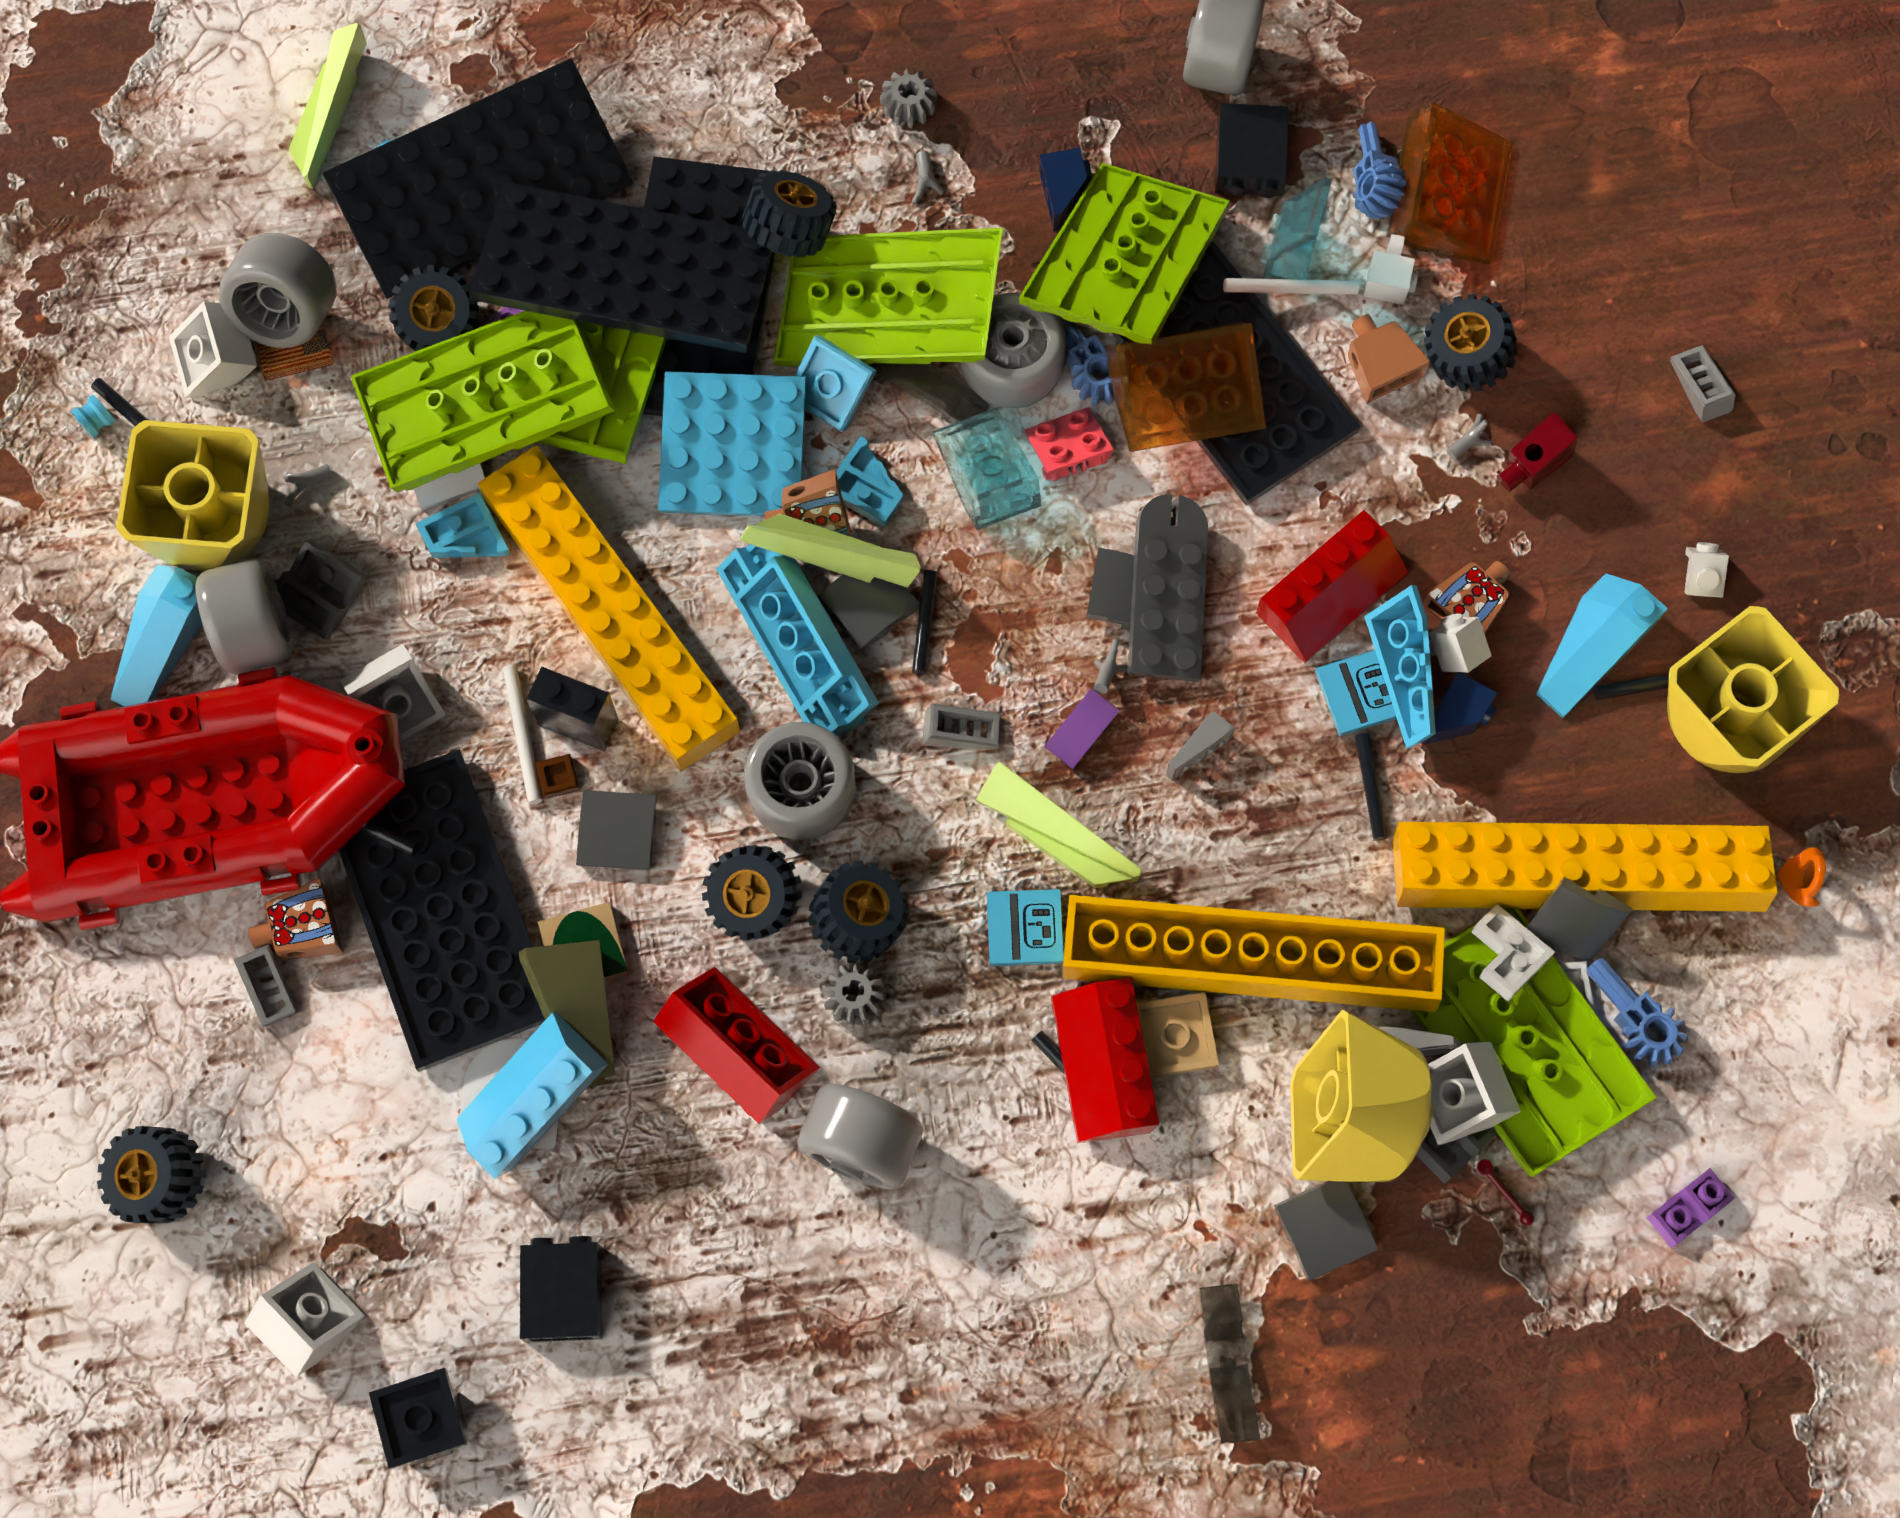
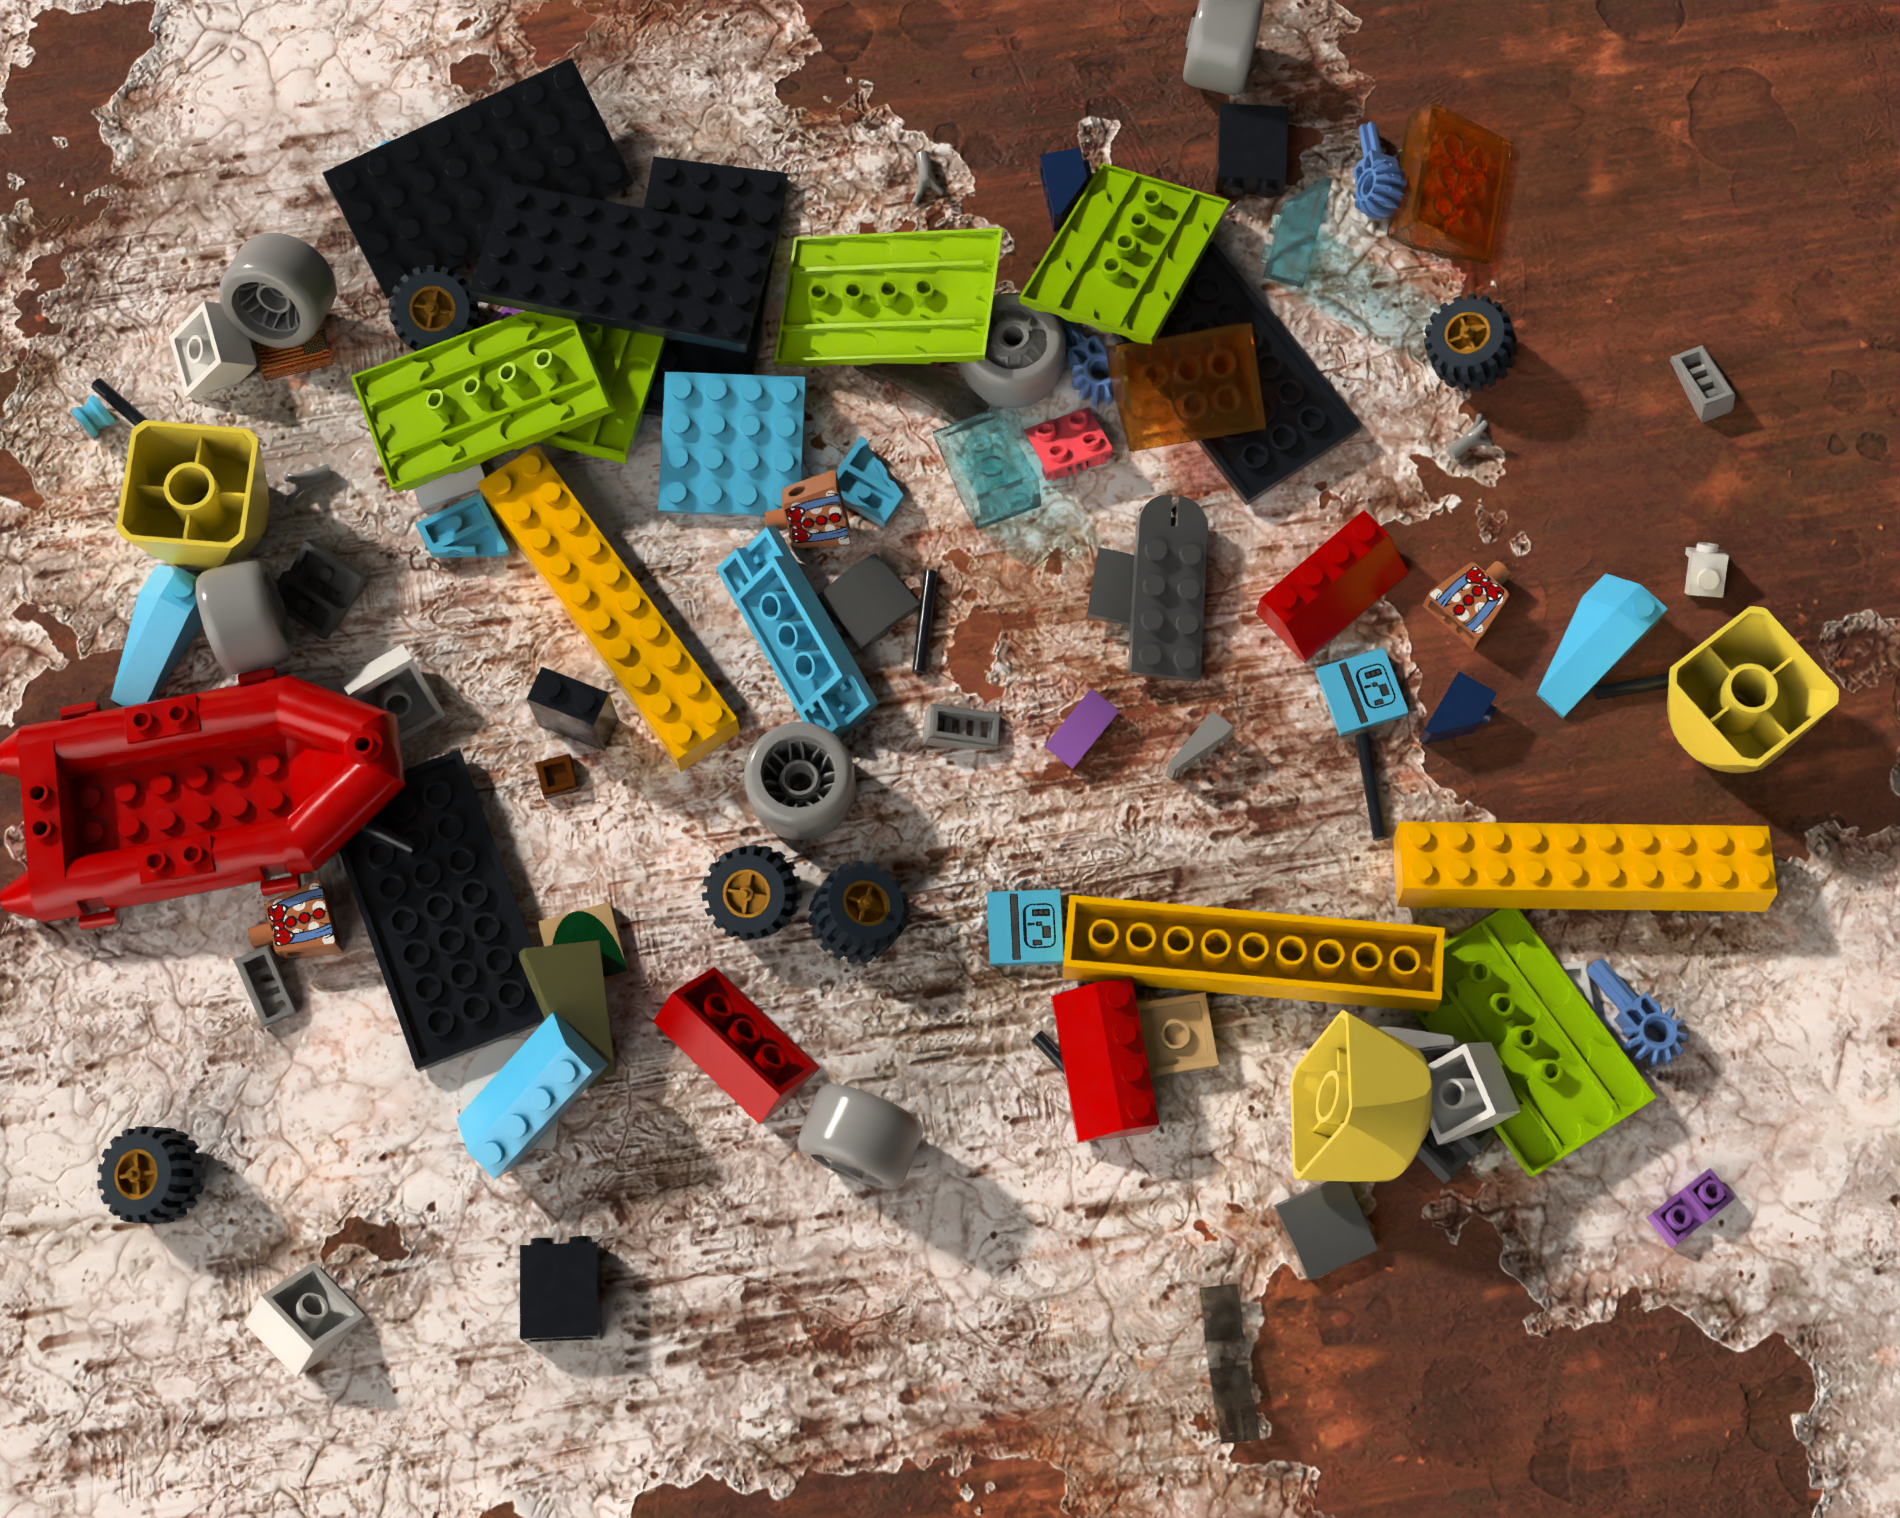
(327, 102): yellowish green wedge -> none
(419, 1419): black panel -> none
(522, 734): white bar -> none
(616, 830): dark grey slope -> none
(789, 213): black wheel -> none
(832, 550): yellowish green wedge -> none
(833, 382): medium azure tile -> none
(844, 986): light grey gear -> none
(908, 98): light grey gear -> none
(1055, 830): yellowish green wedge -> none
(1108, 669): light grey bar -> none
(1290, 286): white bar -> none
(1384, 358): nougat torso -> none
(1390, 274): white brick -> none
(1403, 651): medium azure wedge -> none
(1459, 643): white brick -> none
(1485, 1167): dark red hinge -> none
(1518, 952): white plate -> none
(1548, 449): dark red torso -> none
(1577, 920): dark grey slope -> none
(1803, 876): orange piece -> none

